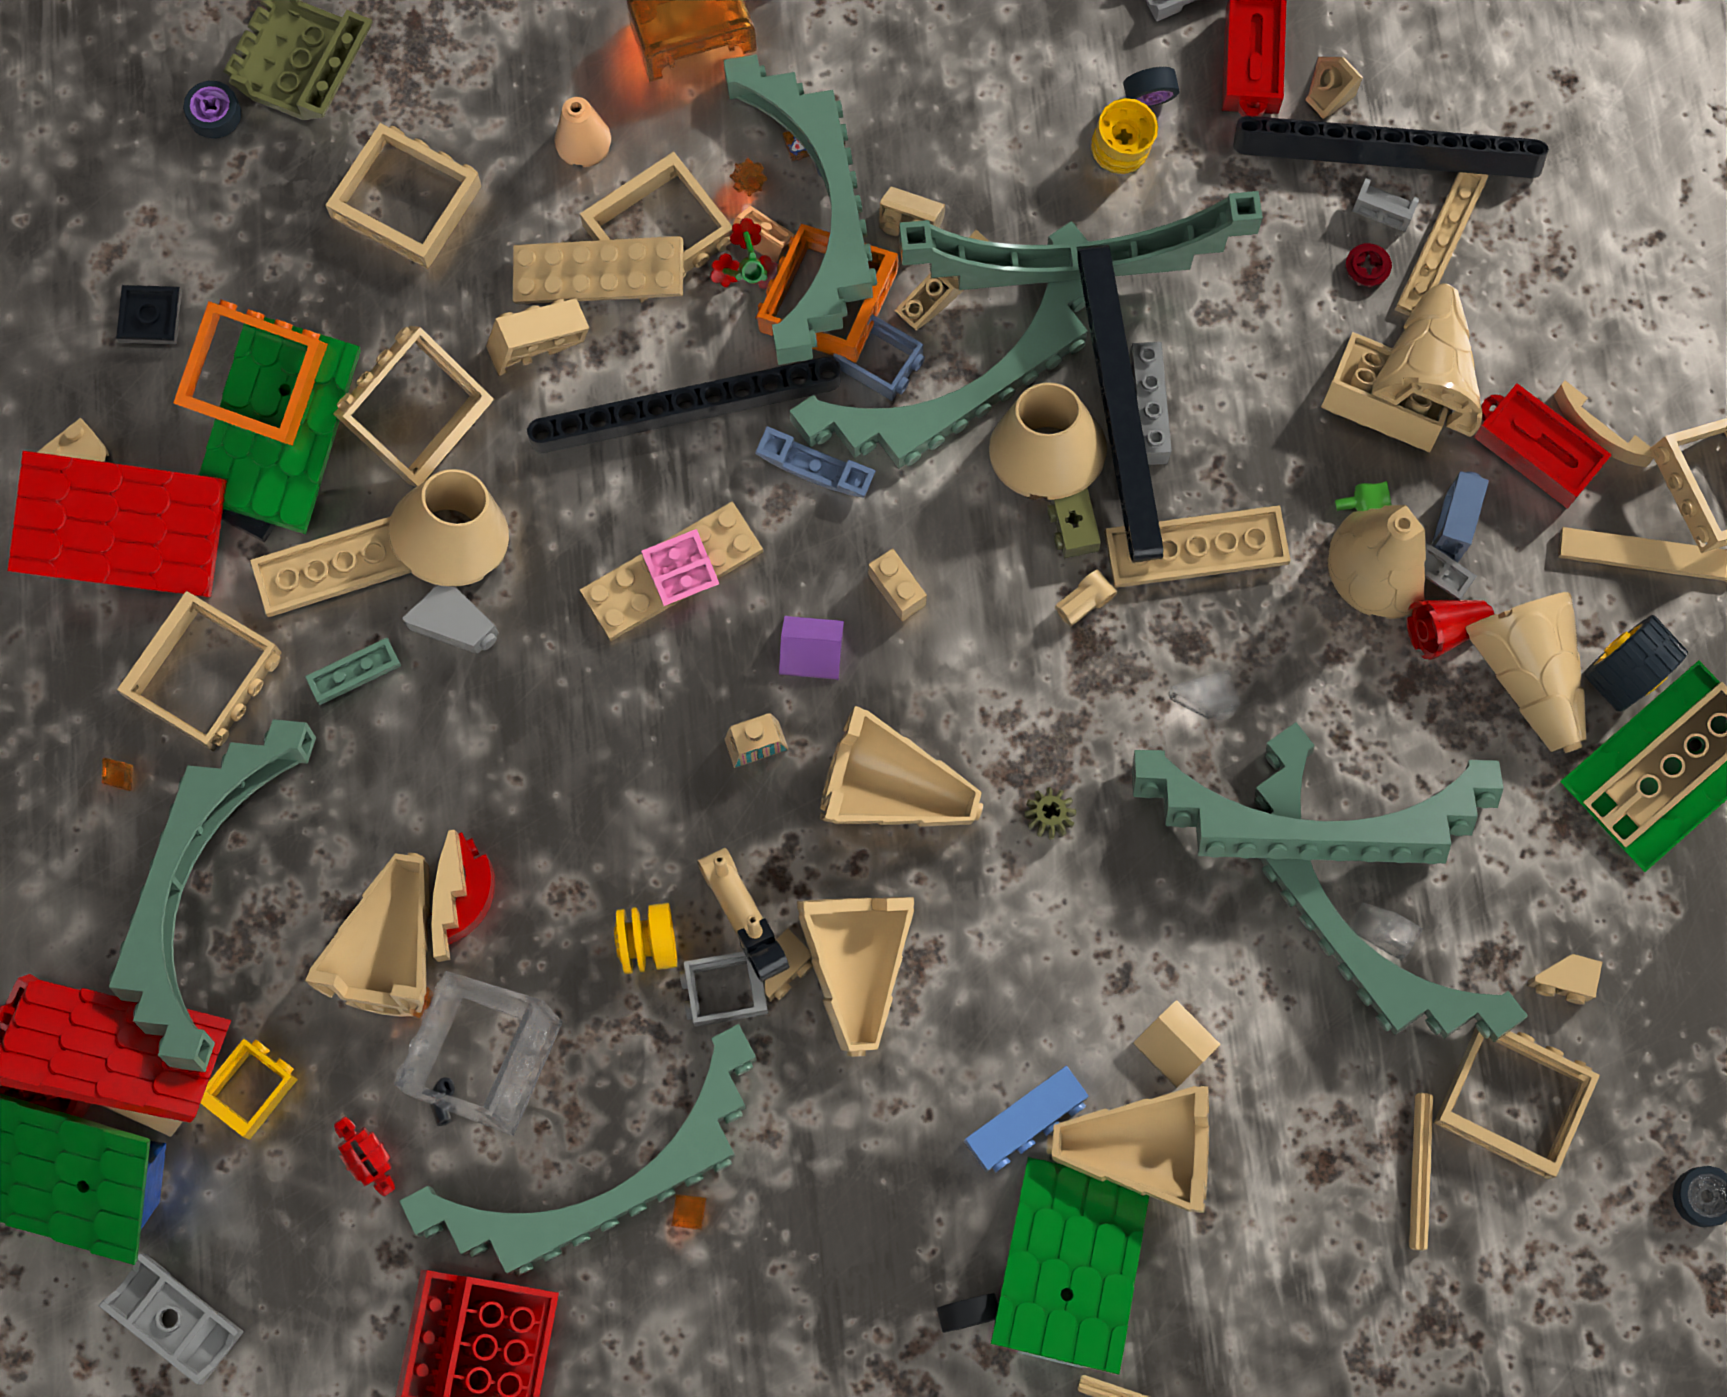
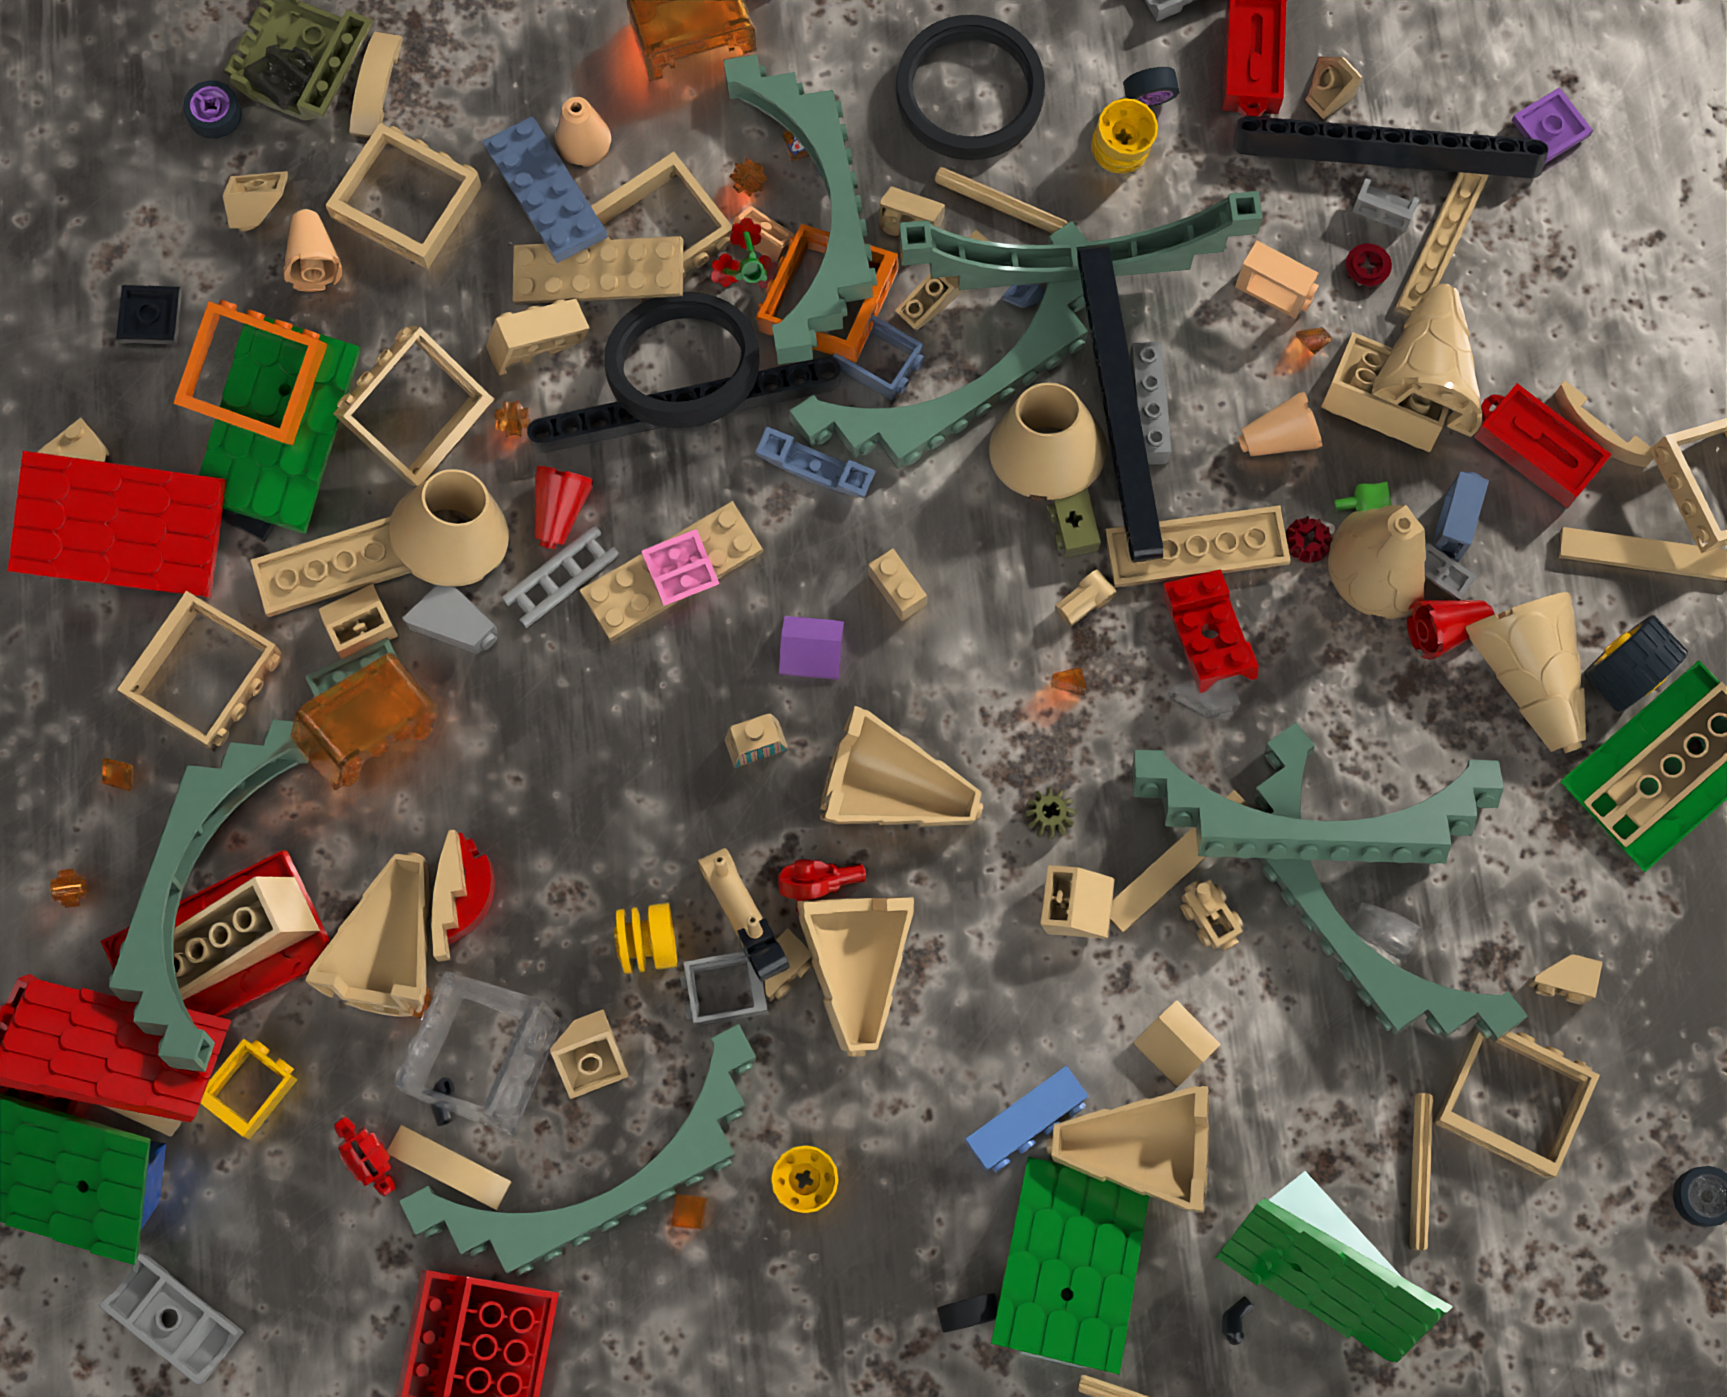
(69, 888): none -> clear orange gear
(242, 937): none -> piece
(252, 197): none -> tan slope
(281, 74): none -> clear smoke slope
(310, 254): none -> light nougat cone
(357, 621): none -> tan slope
(362, 719): none -> clear orange windscreen
(373, 83): none -> tan slope
(449, 1167): none -> tan slope
(512, 418): none -> clear orange gear
(545, 189): none -> sand blue plate
(557, 504): none -> red cone
(557, 594): none -> light grey bar
(588, 1055): none -> tan slope
(692, 412): none -> black tyre
(814, 879): none -> red pin
(821, 1170): none -> yellow wheel
(977, 28): none -> black tyre
(999, 200): none -> tan axle
(1024, 295): none -> sand blue slope
(1070, 681): none -> clear orange slope
(1077, 902): none -> tan slope
(1159, 878): none -> tan tile
(1202, 605): none -> red piece
(1207, 907): none -> tan brick
(1233, 1321): none -> black arm
(1277, 280): none -> light nougat window
(1282, 429): none -> light nougat cone
(1314, 338): none -> clear orange slope
(1314, 551): none -> dark red gear
(1325, 1265): none -> green piece
(1553, 122): none -> medium lavender plate

